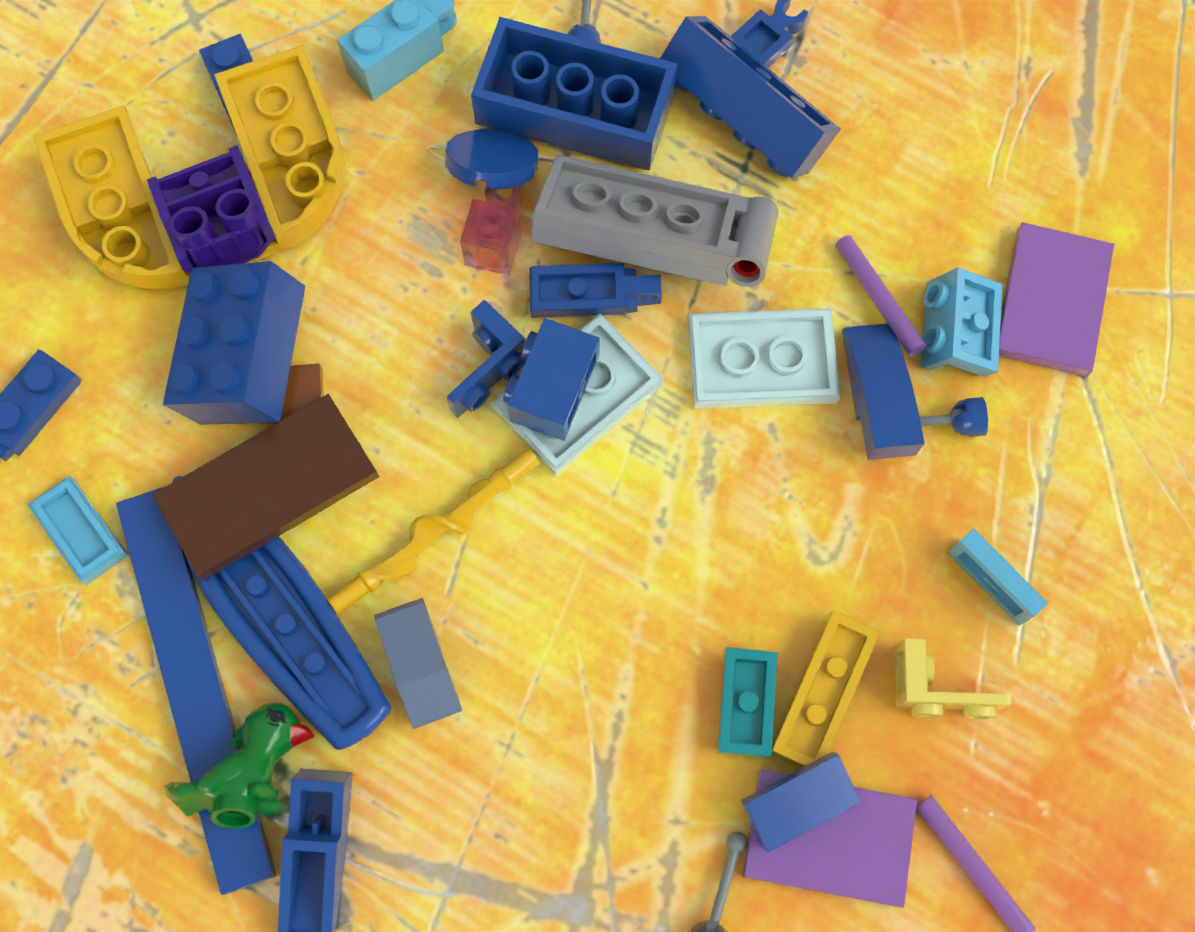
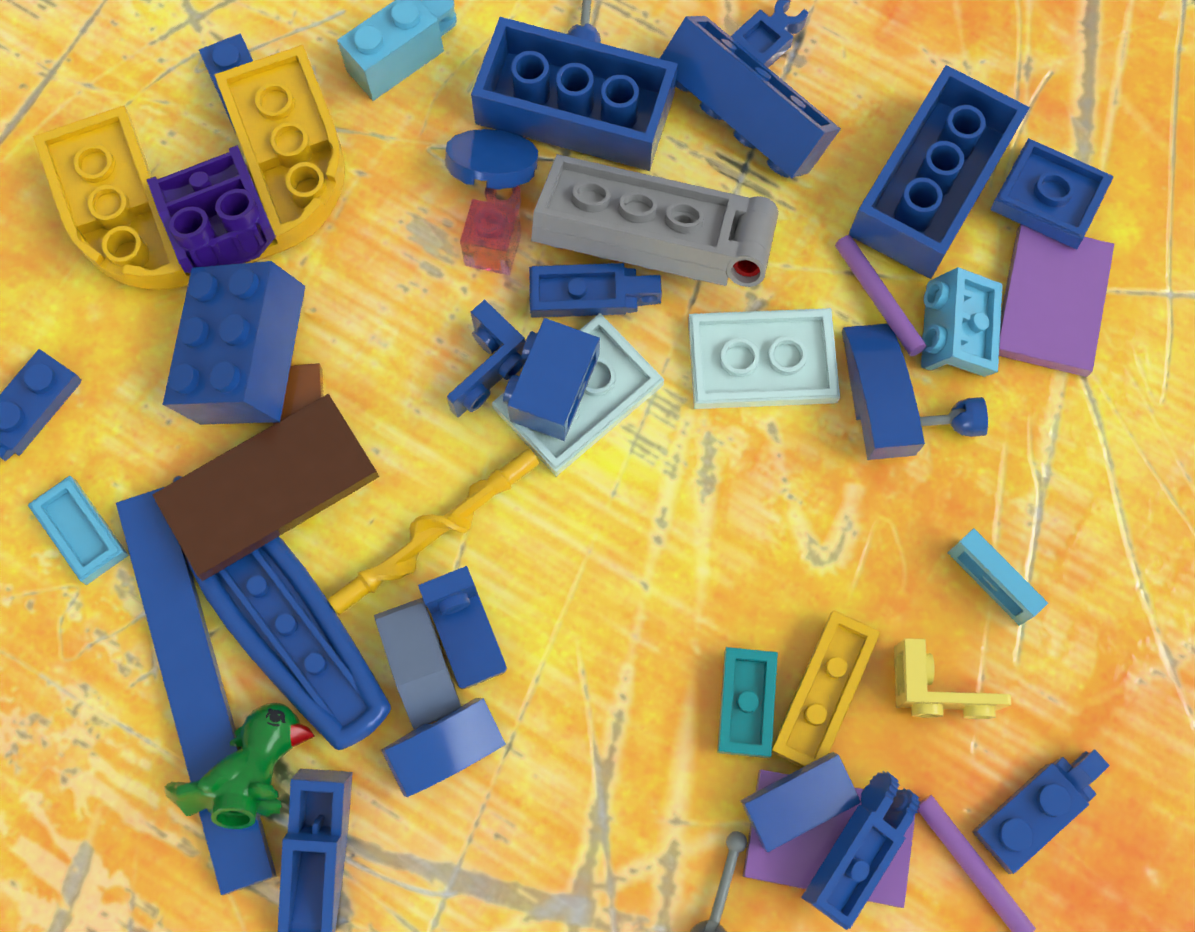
(443, 747): none -> blue slope
(463, 627): none -> blue bracket
(863, 850): none -> blue hinge
(937, 171): none -> blue brick
(1040, 810): none -> blue hinge
(1052, 193): none -> blue tile

